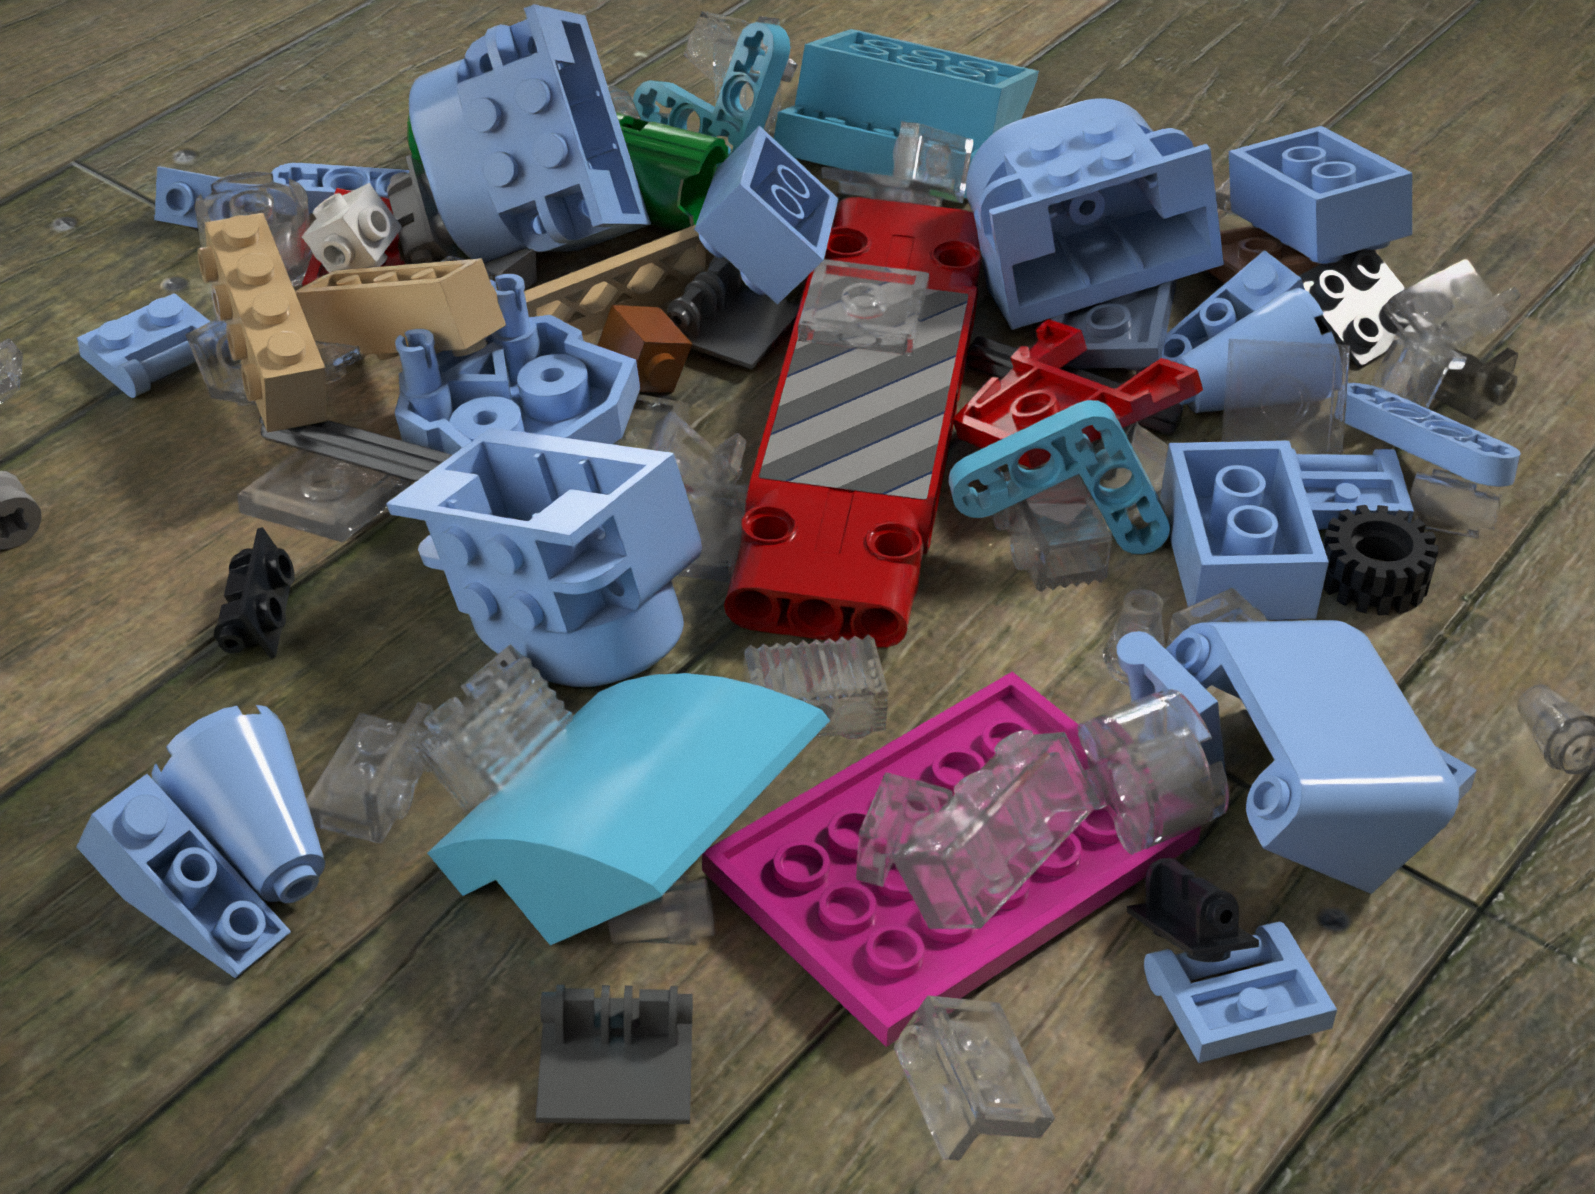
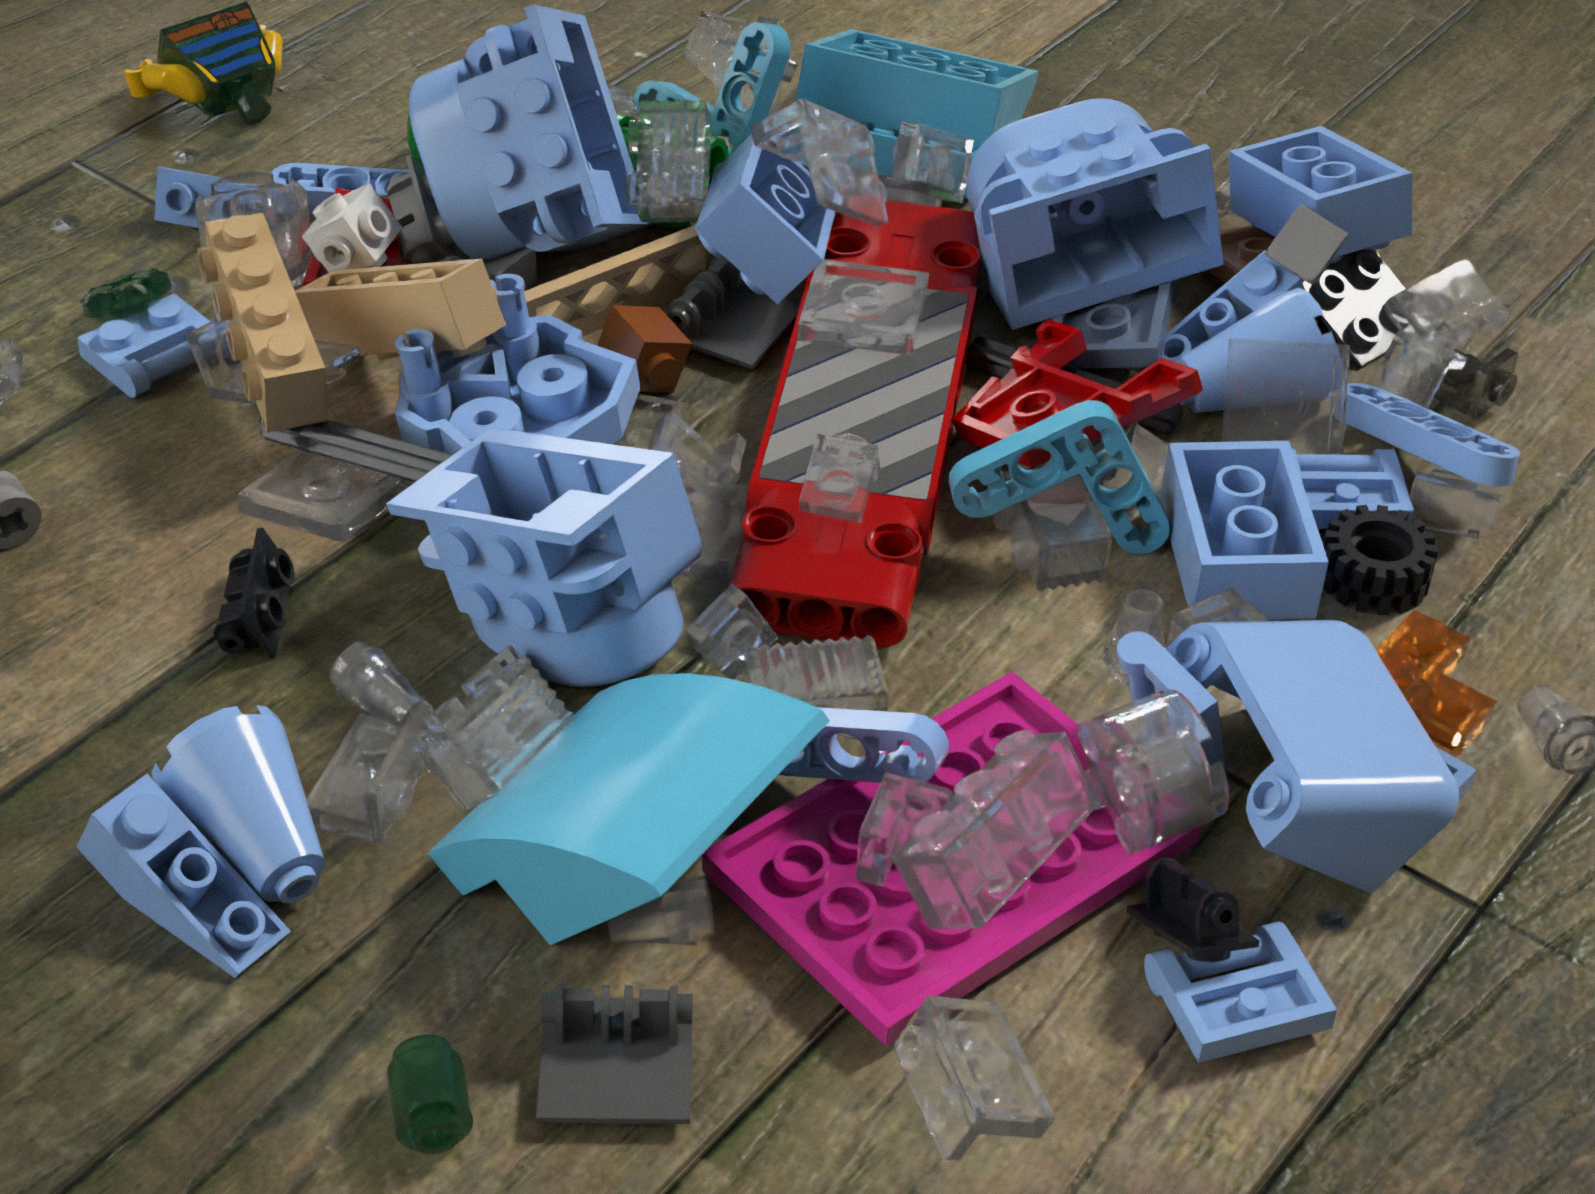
(125, 295): none -> clear green gear
(215, 63): none -> torso
(373, 683): none -> clear cone
(429, 1094): none -> clear green brick
(671, 160): none -> clear brick
(728, 629): none -> clear bracket
(837, 156): none -> clear bracket
(840, 477): none -> clear bracket
(878, 733): none -> light blue beam
(1306, 244): none -> light grey slope
(1419, 660): none -> clear orange plate

